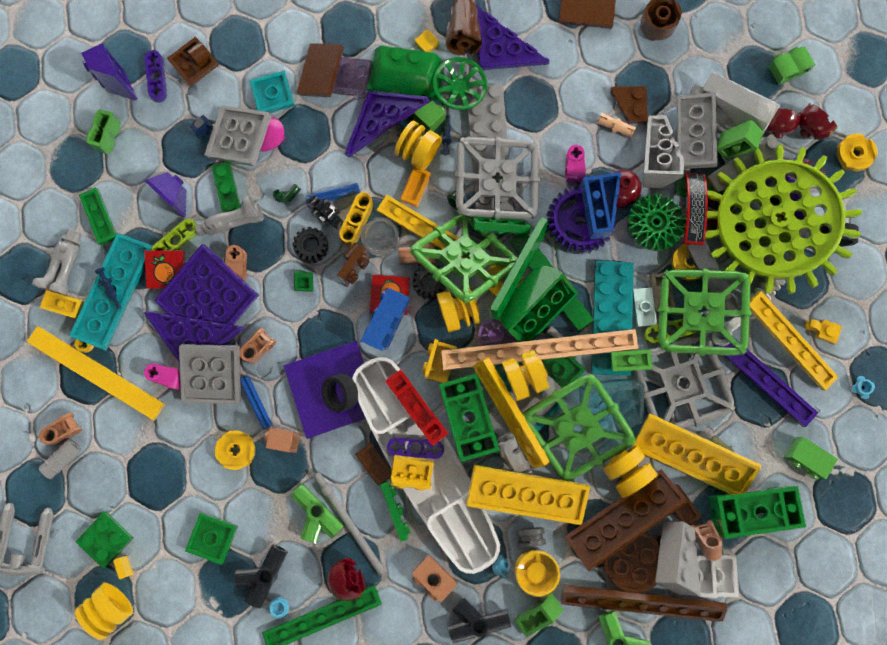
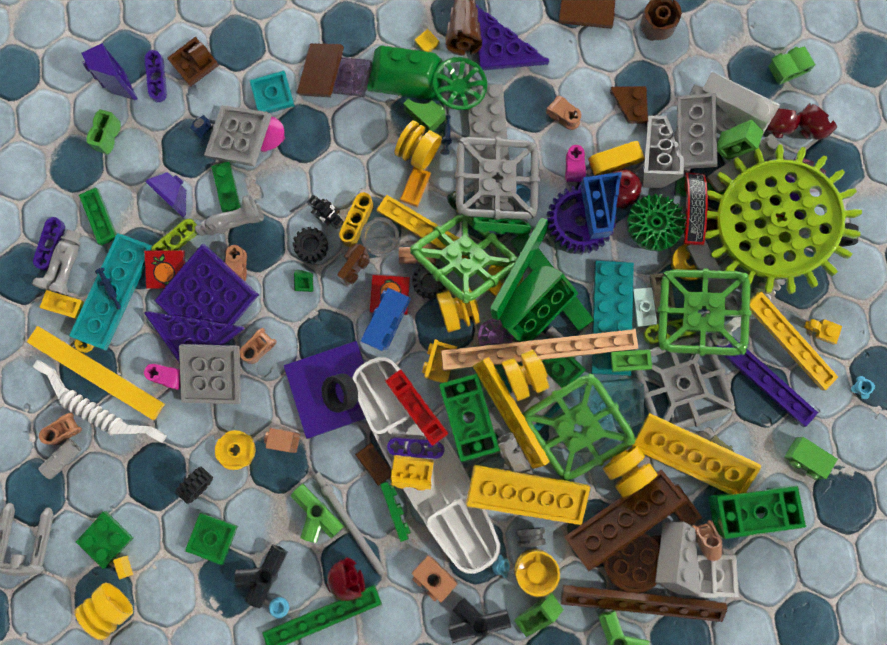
(59, 231): none -> dark purple beam
(88, 411): none -> white piece
(194, 485): none -> black tyre
(255, 402): blue axle -> none
(286, 196): dark green arm -> none
(337, 193): blue axle -> none
(379, 114): dark purple tile -> none
(523, 192): none -> dark azure tile
(563, 111): none -> nougat piece
(616, 125): light nougat pin -> none
(616, 158): none -> yellow beam
(849, 160): yellow plate -> none

